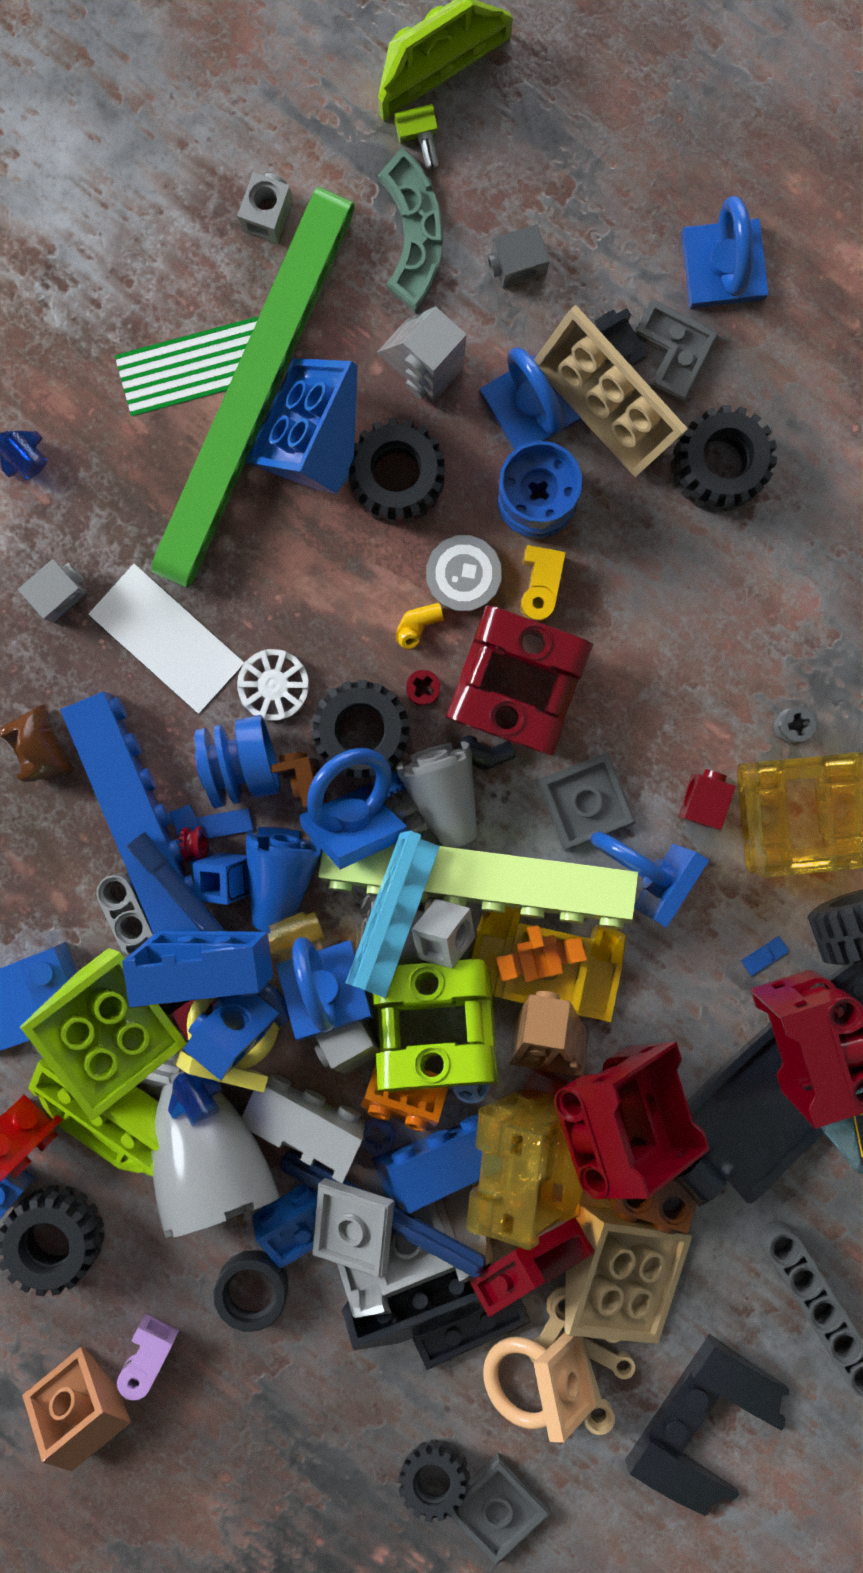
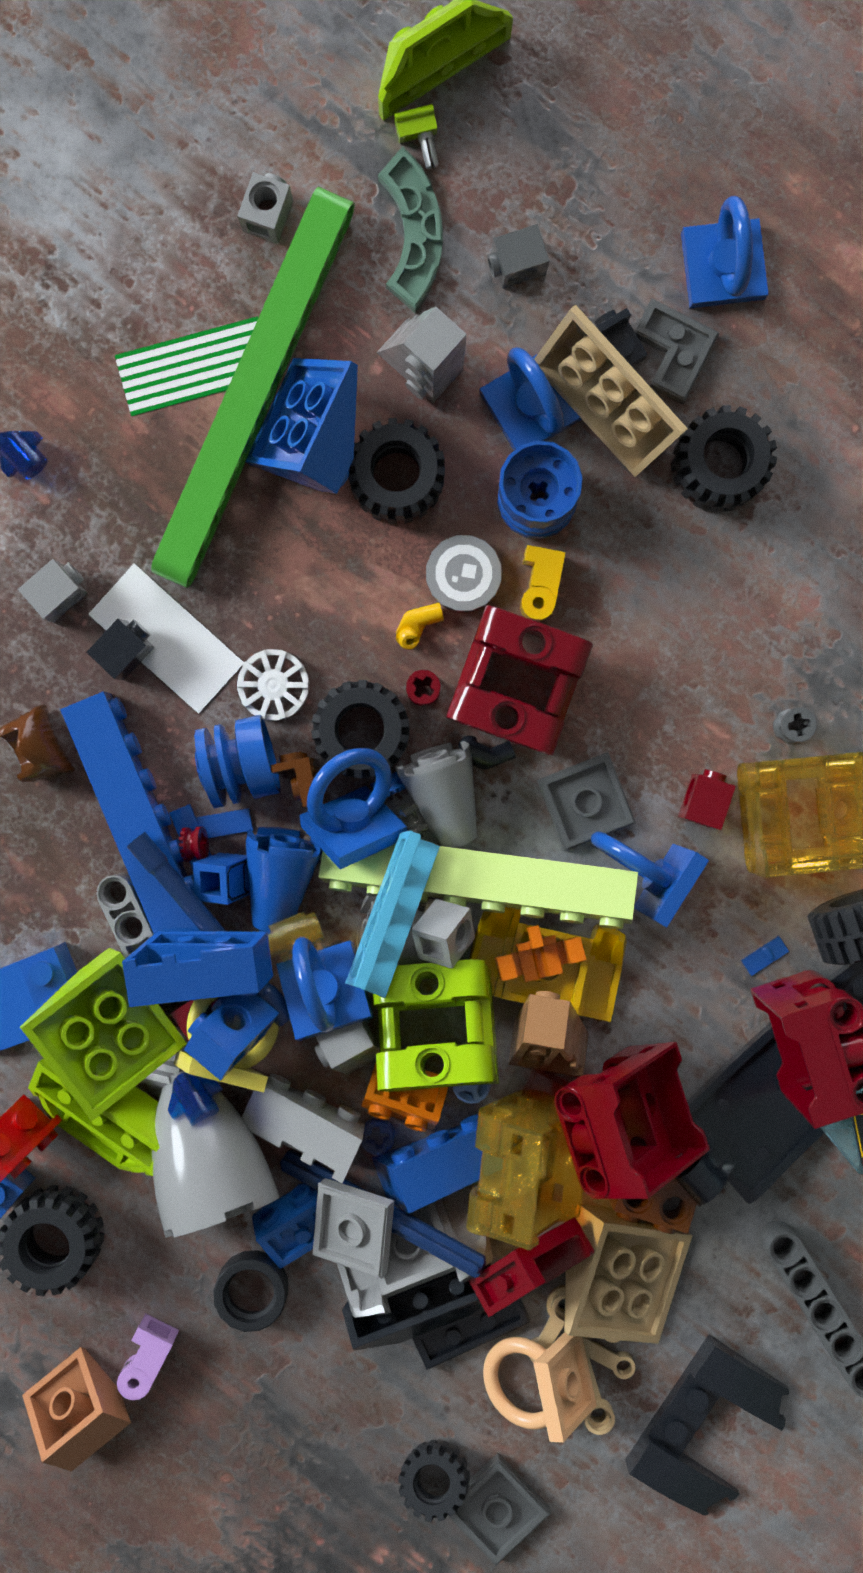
(121, 648): none -> black brick

